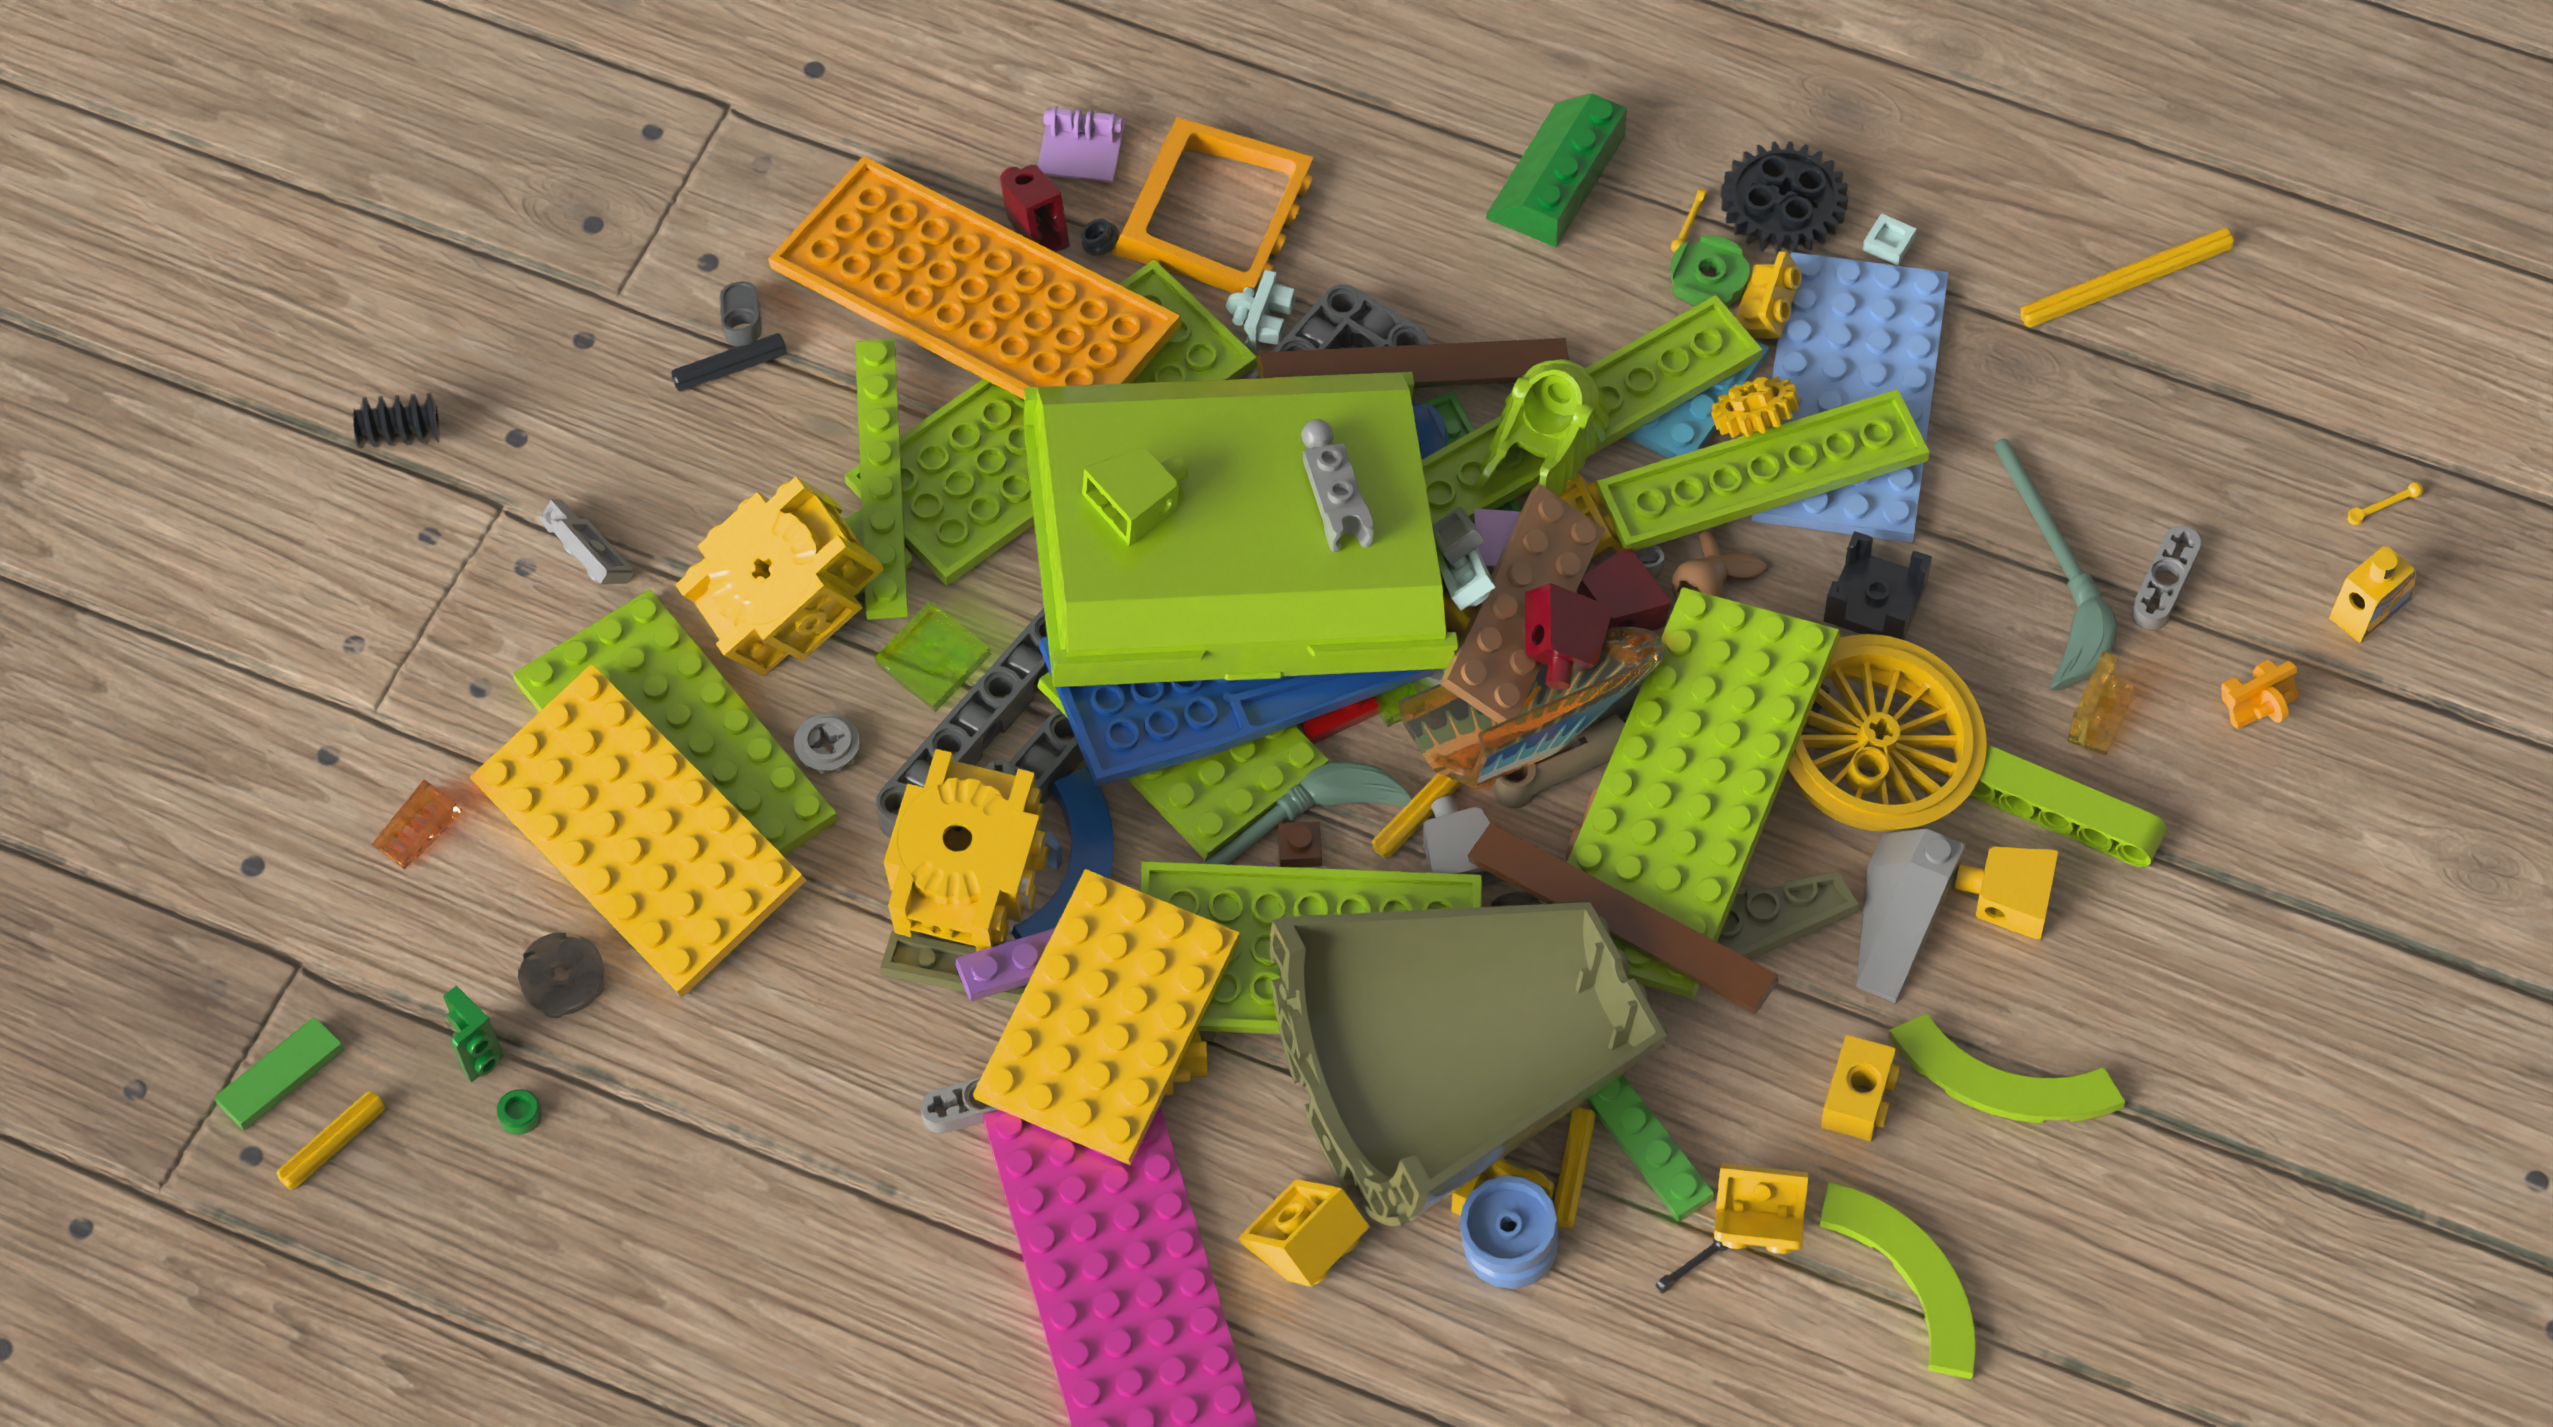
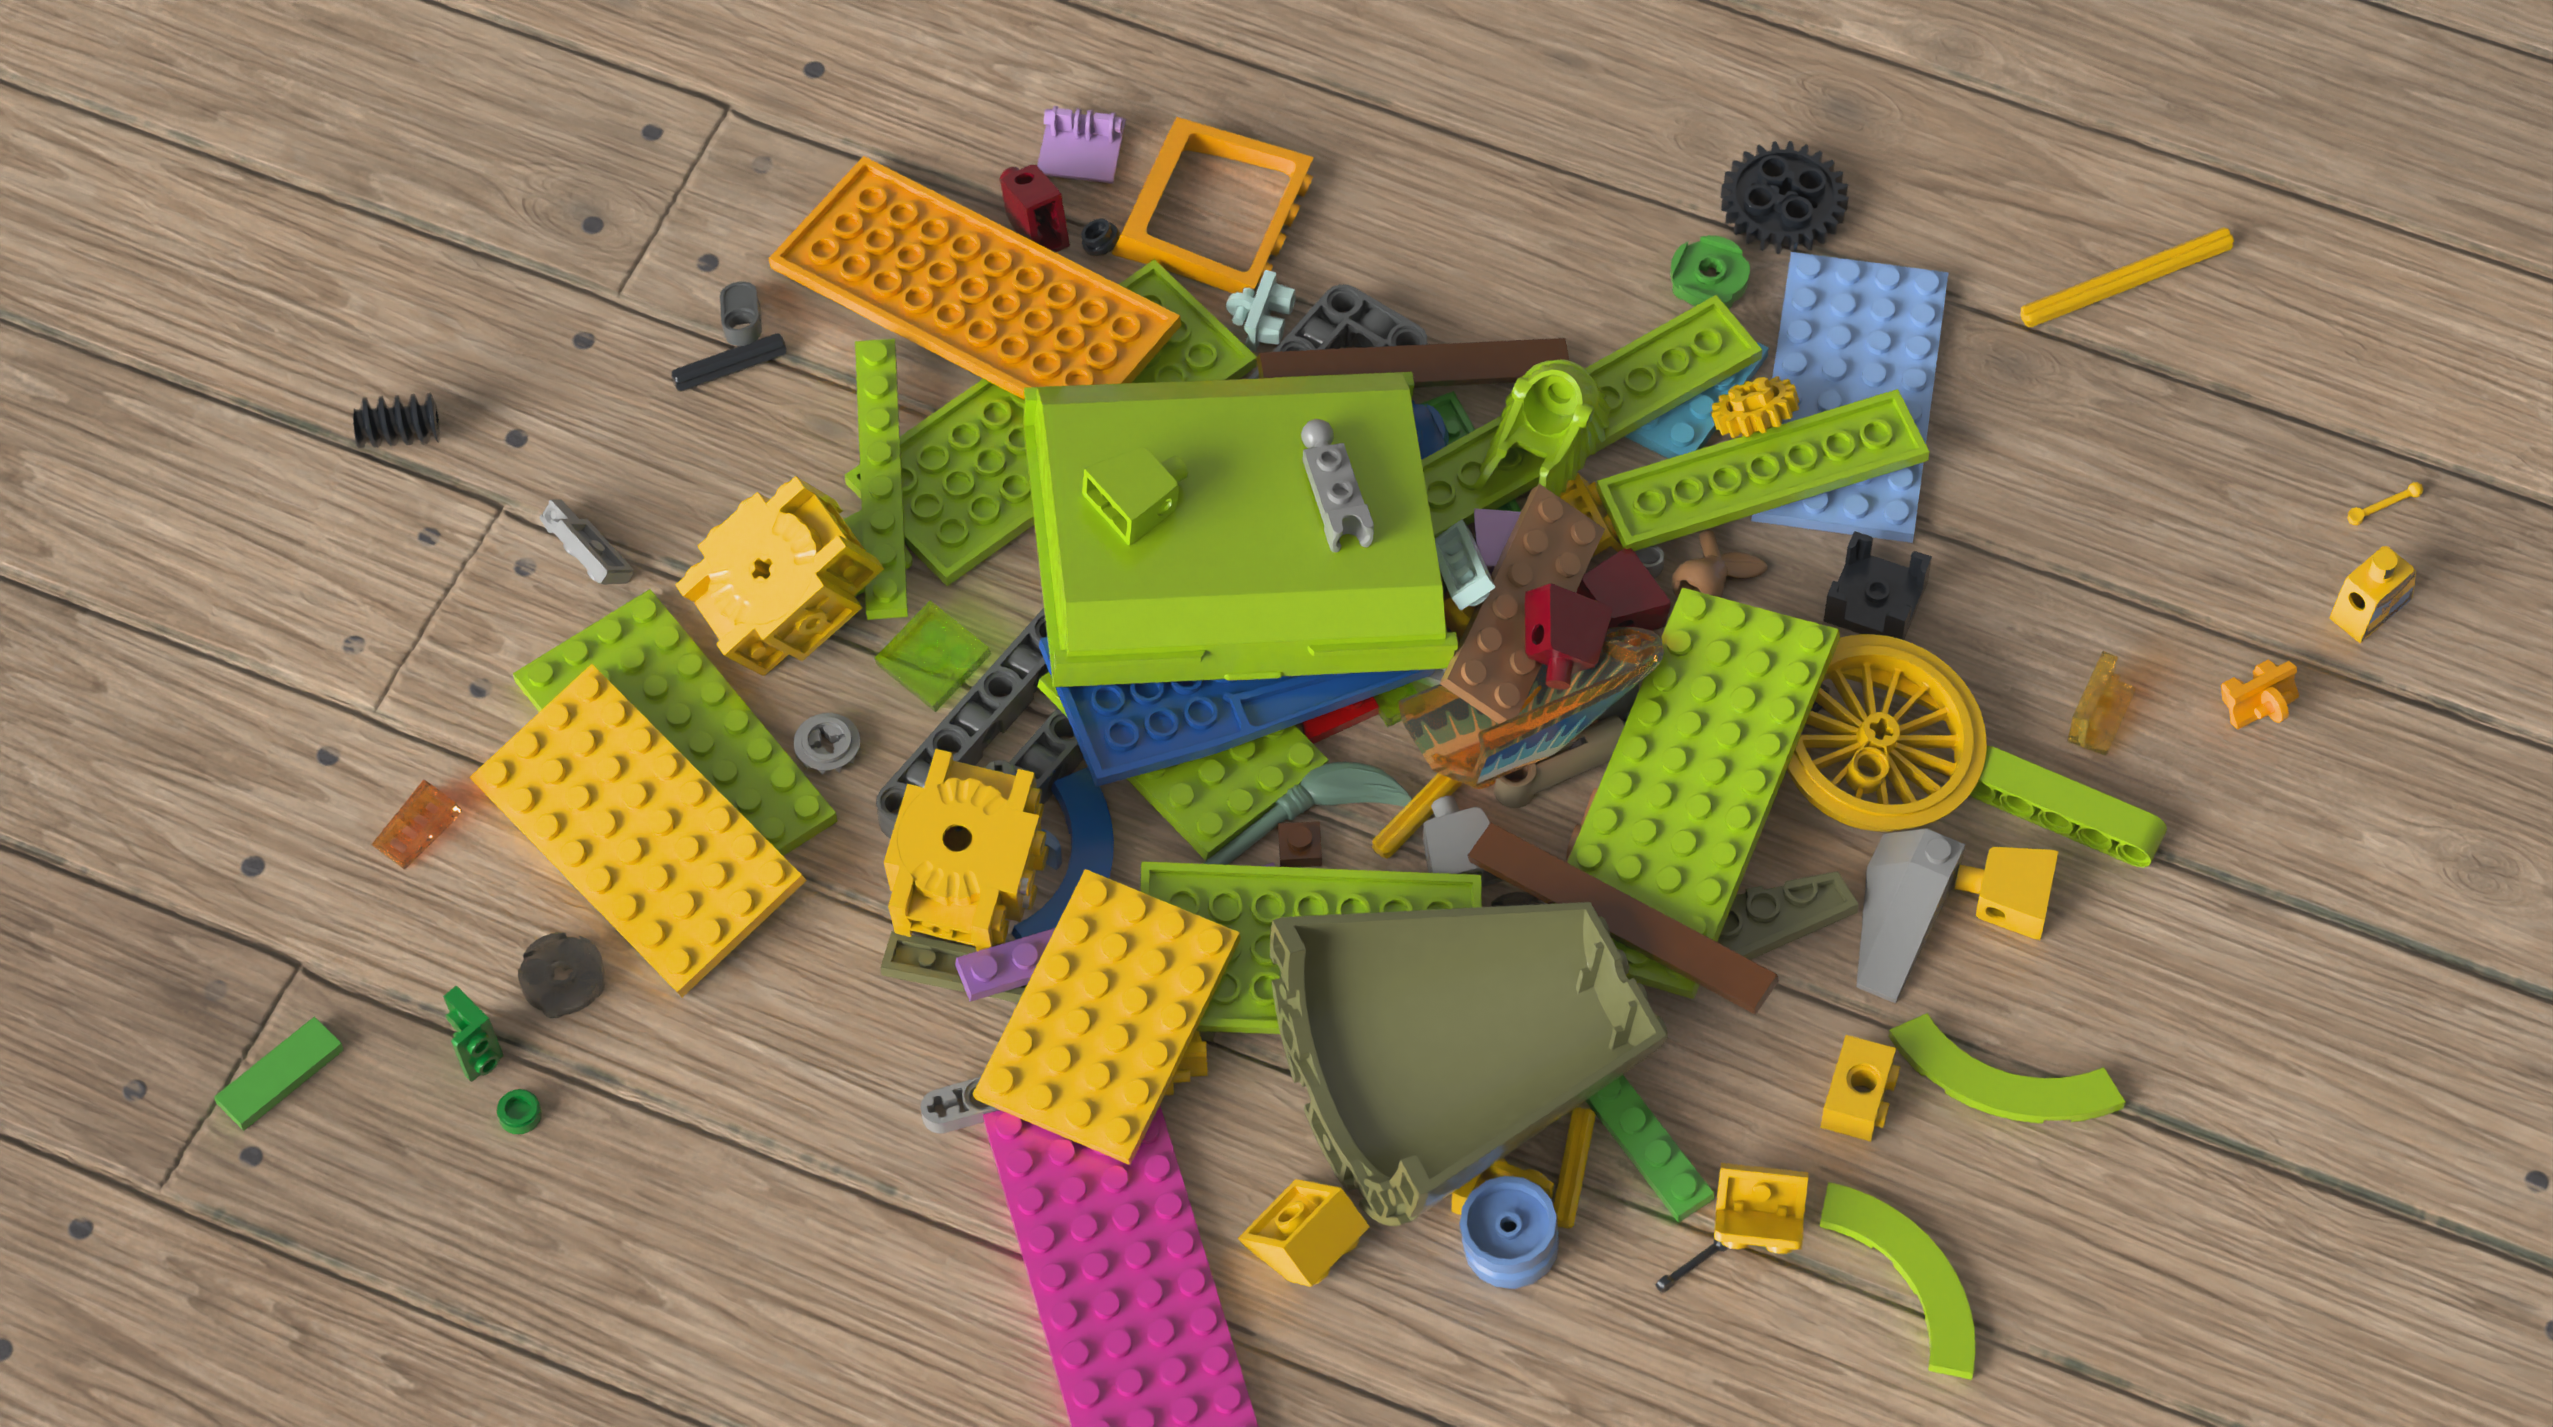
(330, 1140): yellow axle -> none
(1456, 535): light grey tile -> none
(1560, 168): green slope -> none
(1699, 200): yellow hinge -> none
(1769, 297): yellow bracket -> none
(1889, 239): light aqua plate -> none
(2094, 621): sand green piece -> none
(2165, 562): light grey beam -> none

